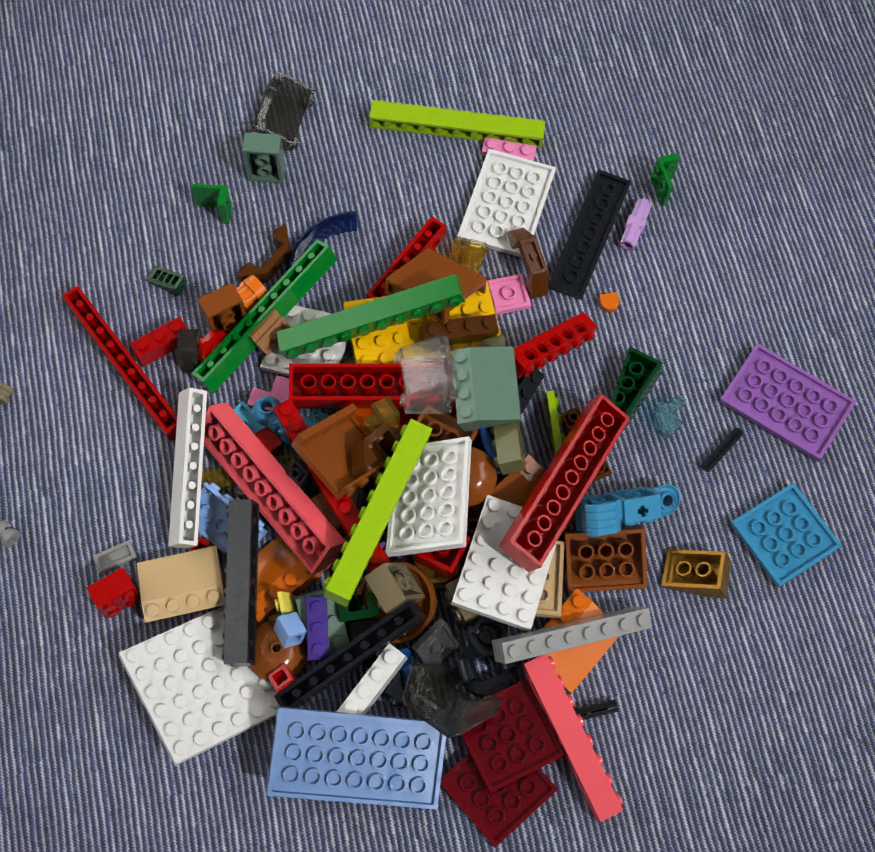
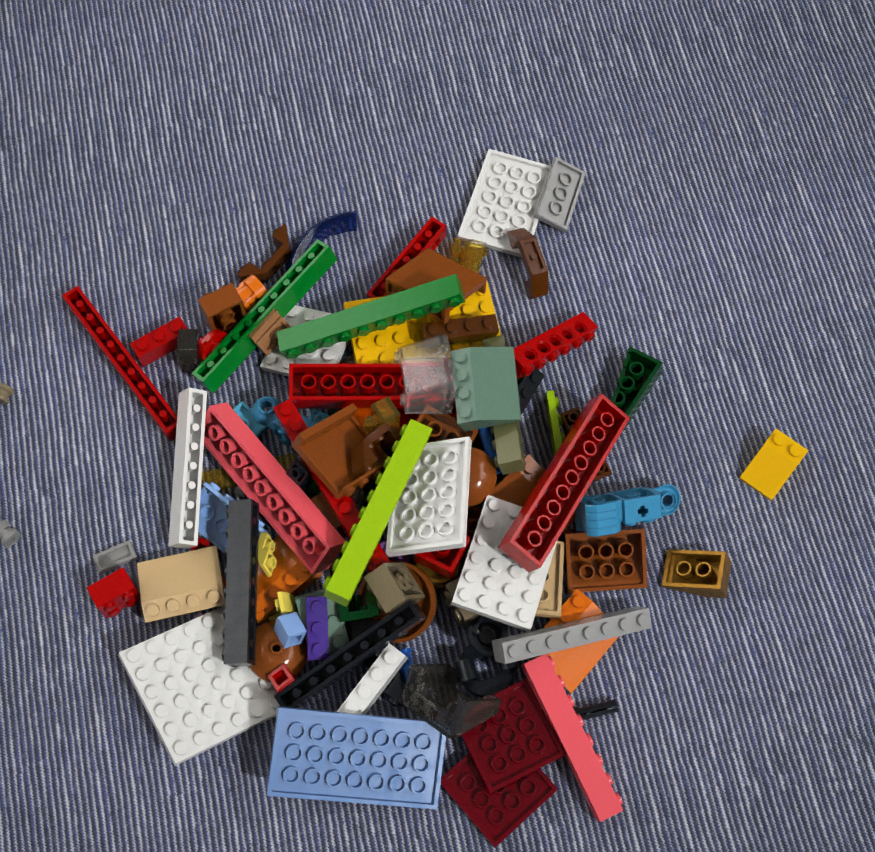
(174, 289): dark green slope -> none
(213, 196): green bracket -> none
(264, 157): sand green brick -> none
(265, 557): none -> light yellow slope
(270, 441): red brick -> none
(279, 391): bright pink tile -> none
(283, 109): clear smoke windscreen -> none
(436, 644): flat silver tile -> none
(455, 123): lime brick -> none
(509, 294): bright pink tile -> none
(513, 148): bright pink plate -> none
(559, 194): none -> light grey tile
(589, 234): black plate -> none
(609, 302): orange tile -> none
(635, 224): lavender piece -> none
(662, 174): green bracket -> none
(665, 419): clear light blue brick -> none
(722, 449): black axle -> none
(773, 464): none -> yellow slope
(786, 535): dark azure plate -> none
(788, 402): medium lavender plate -> none

